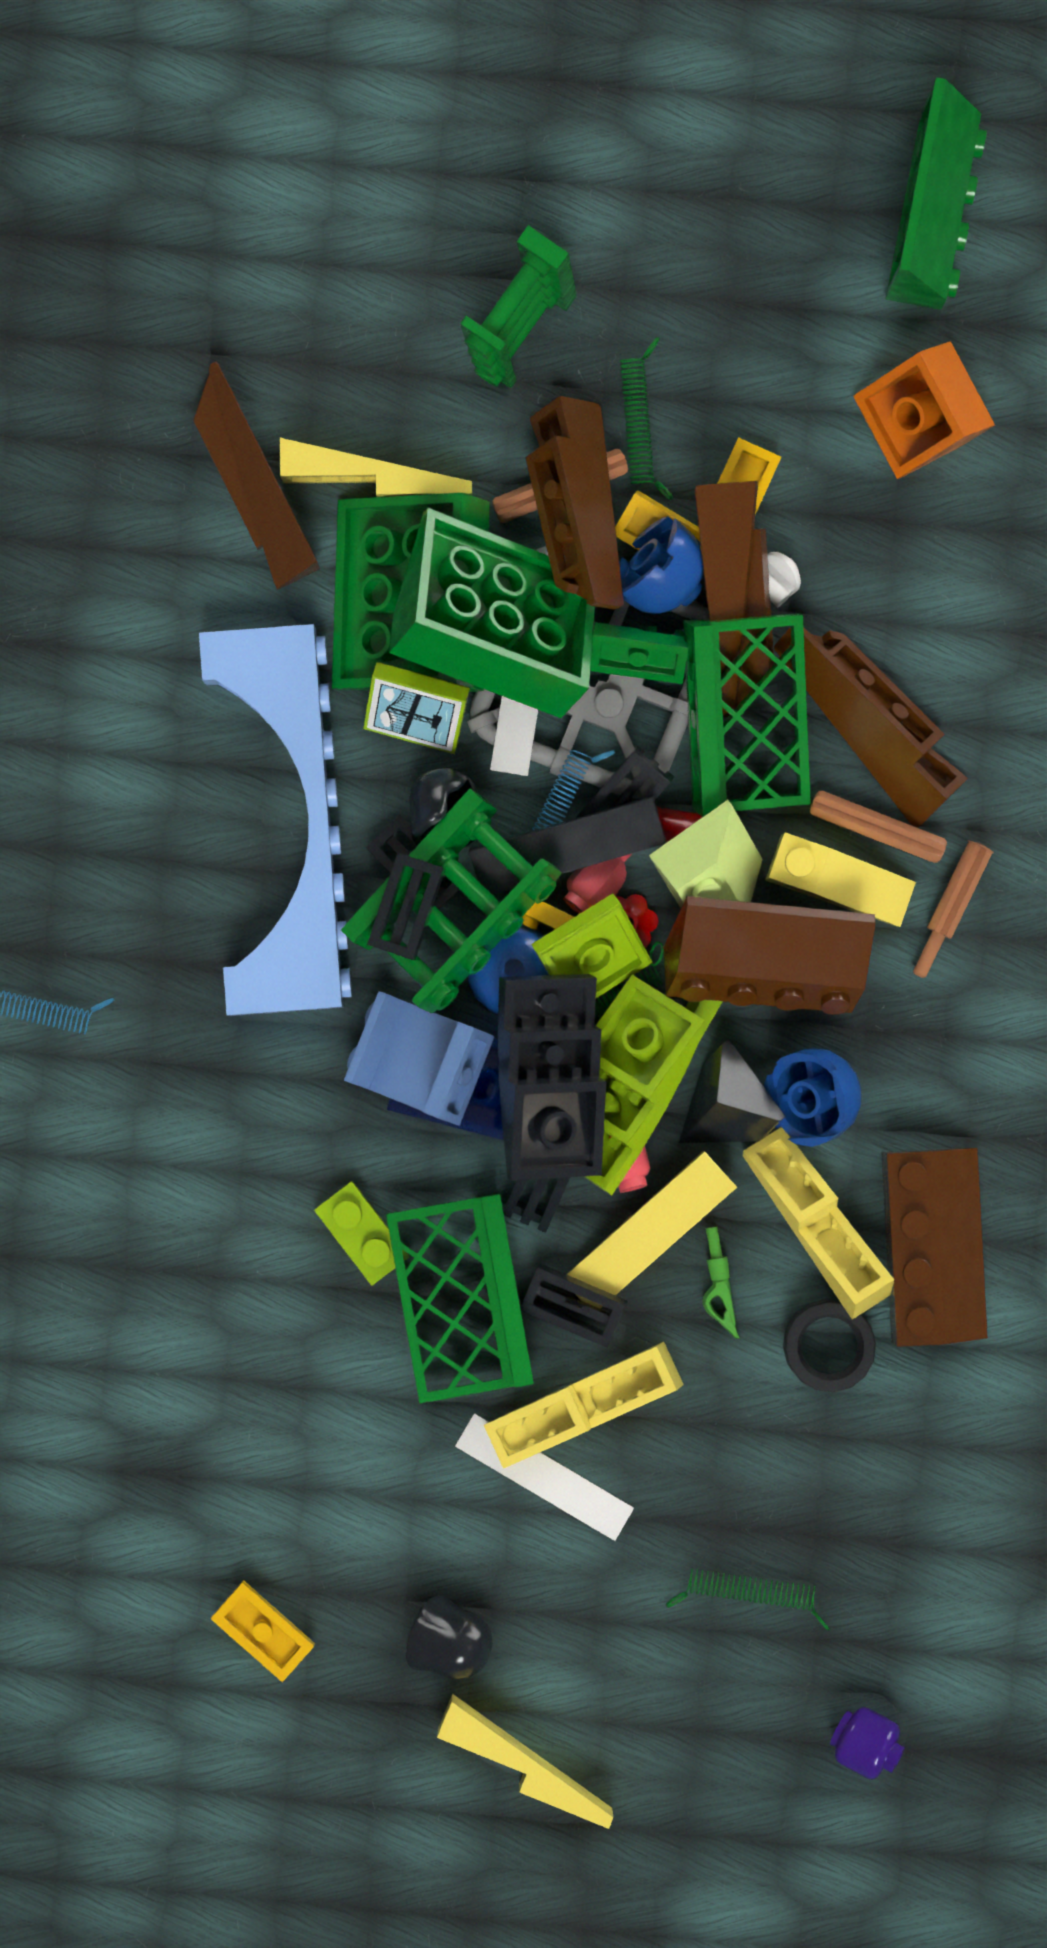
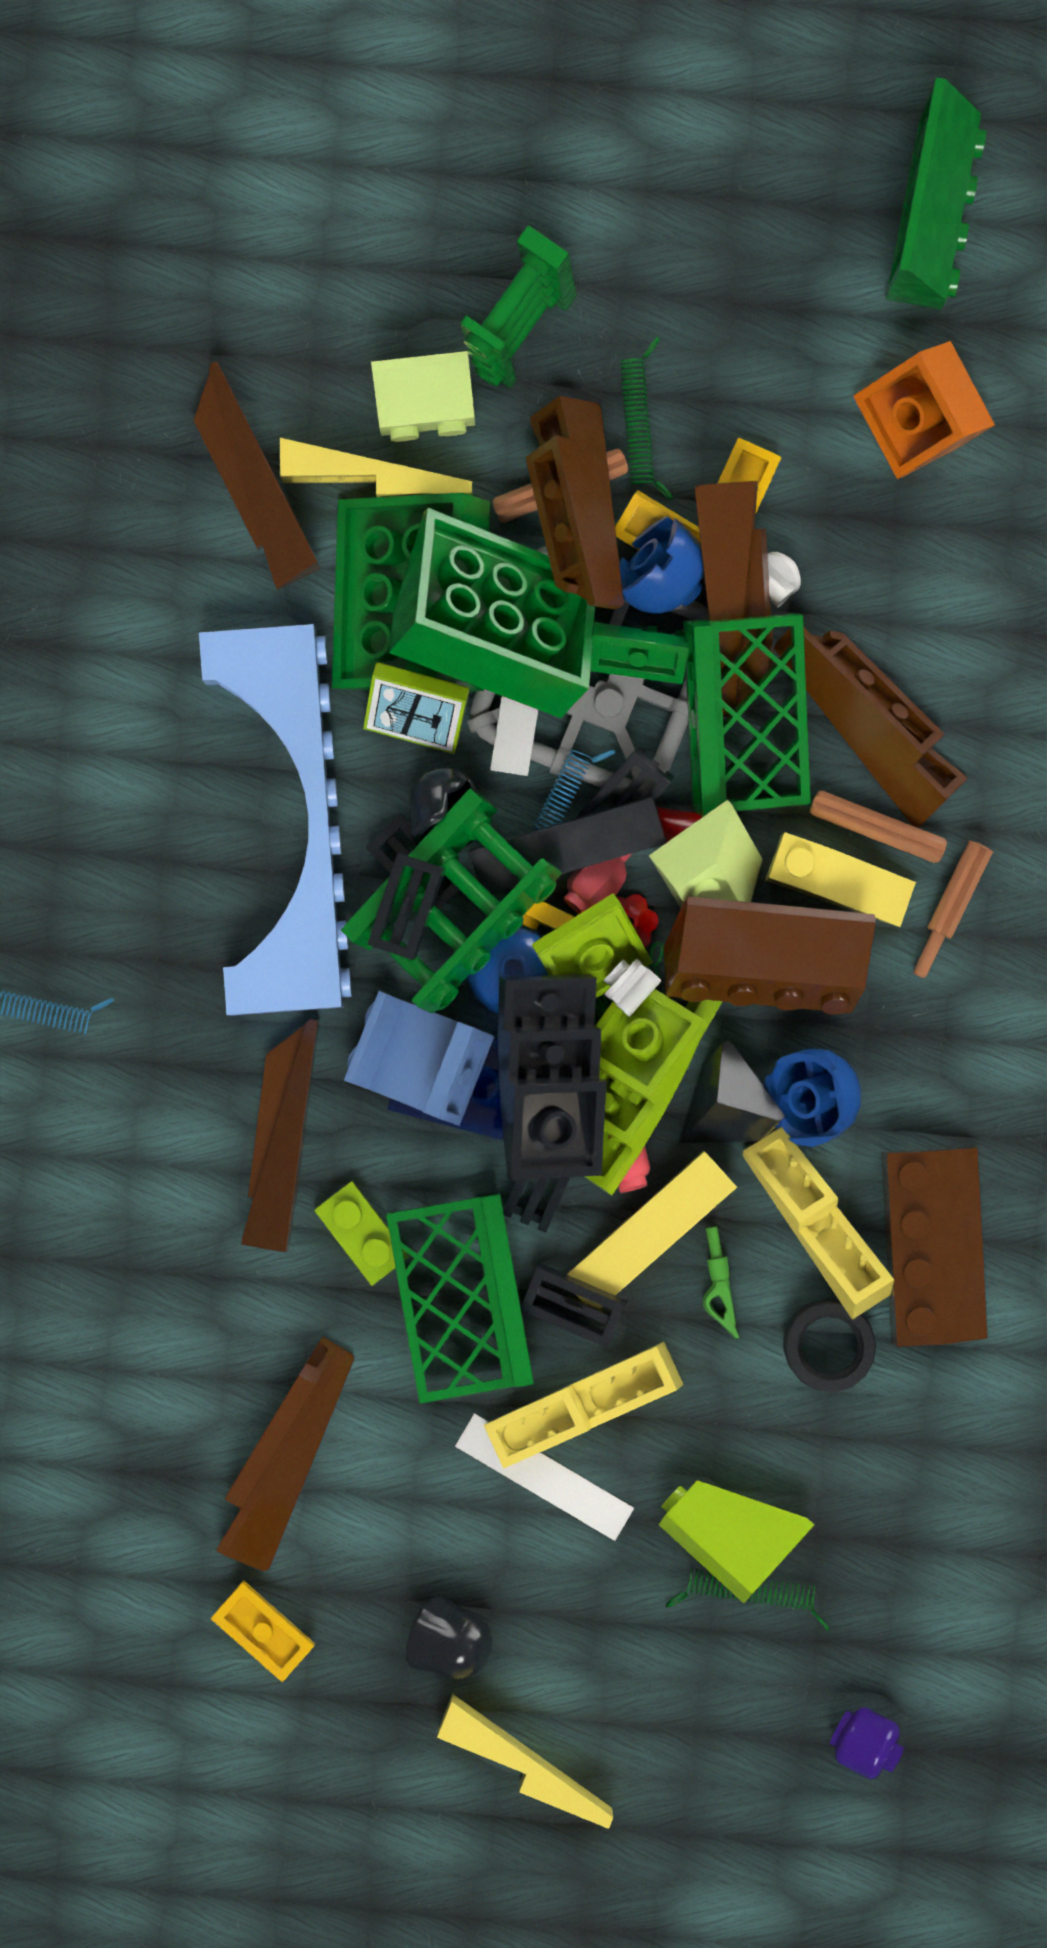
(280, 1140): none -> reddish brown wedge
(282, 1458): none -> reddish brown wedge
(423, 395): none -> yellowish green slope
(630, 985): none -> white plate
(732, 1534): none -> lime slope

